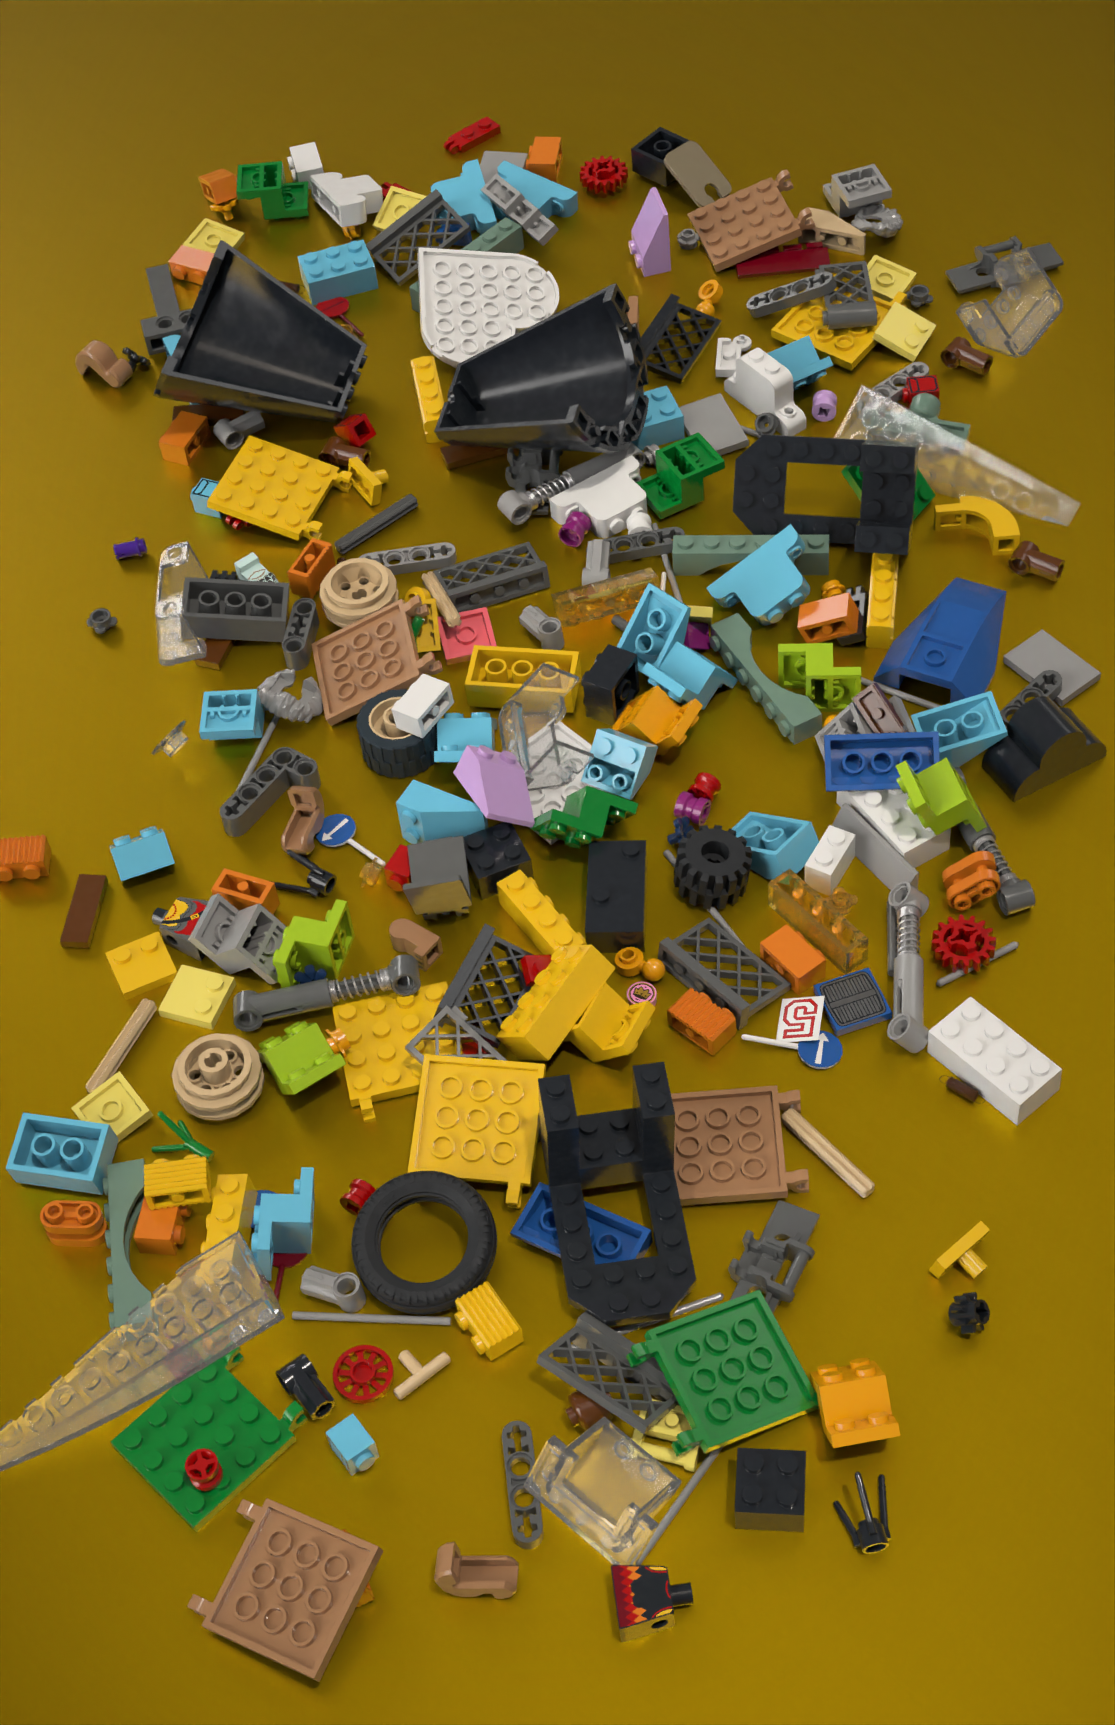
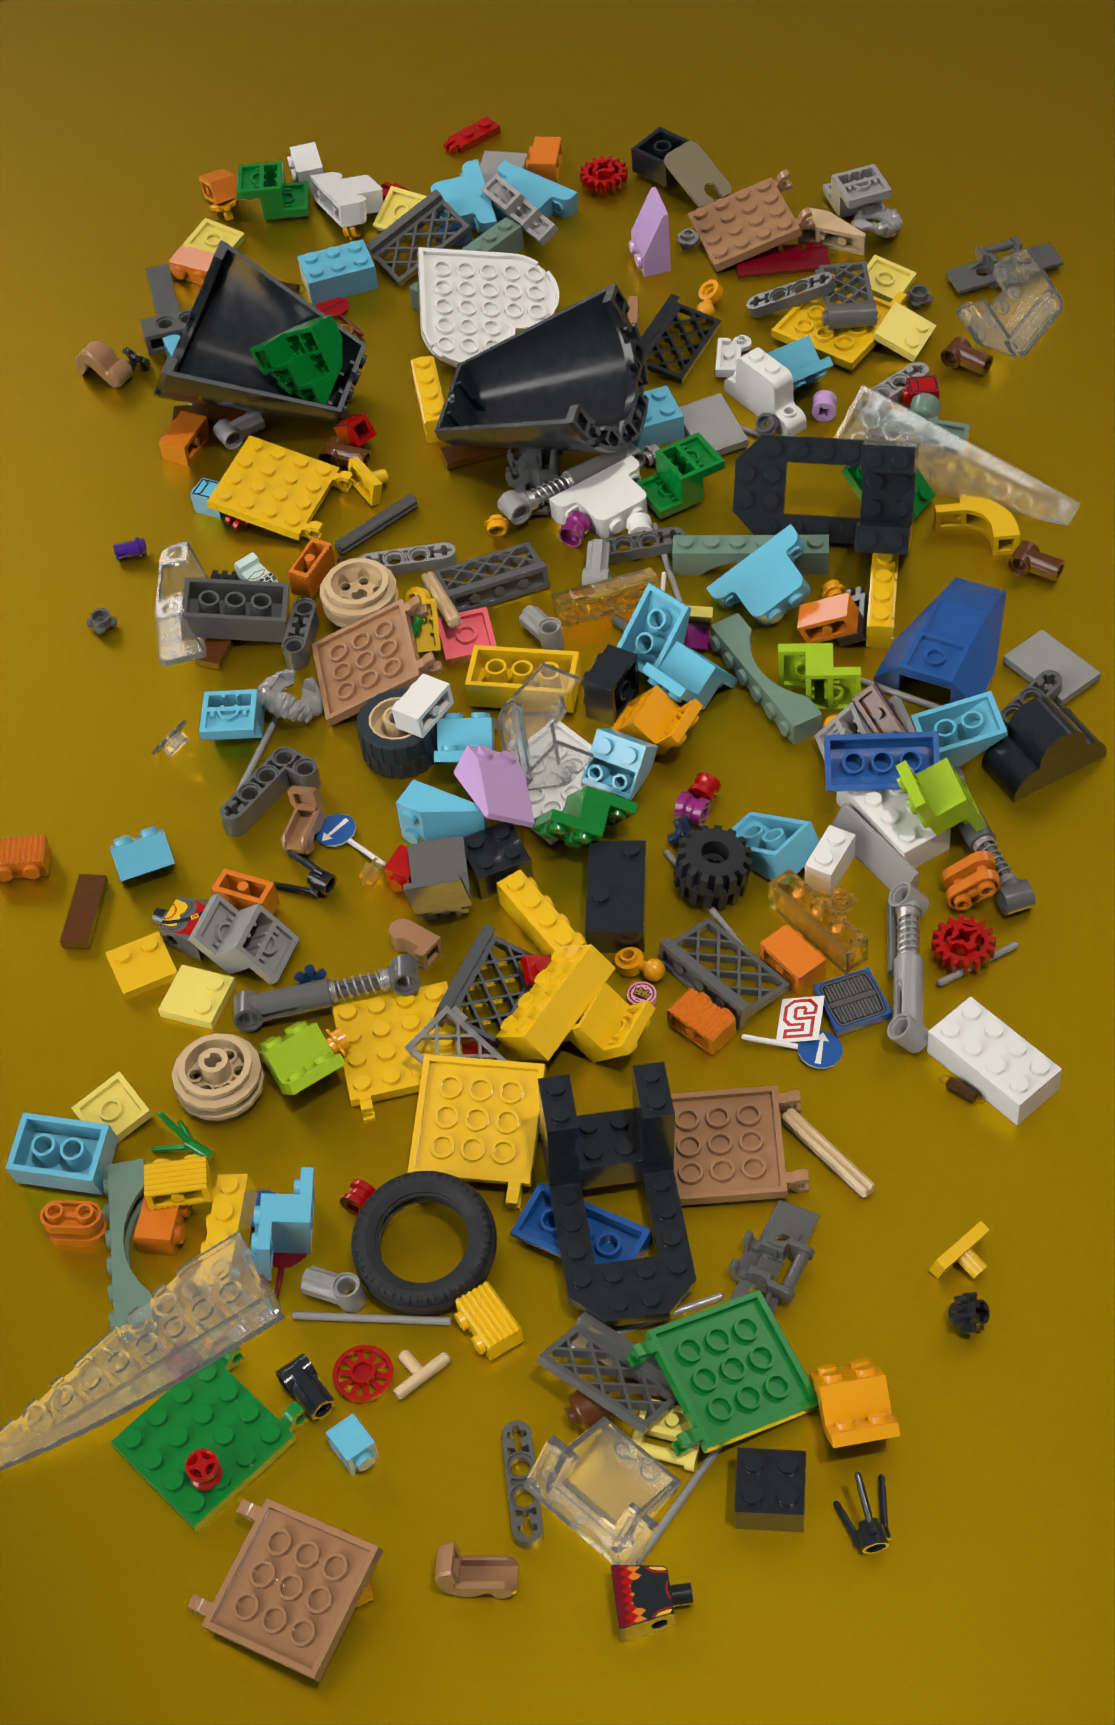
(122, 1044): tan axle -> none
(304, 358): none -> green brick
(315, 943): lime bracket -> none
(497, 525): none -> light orange plate

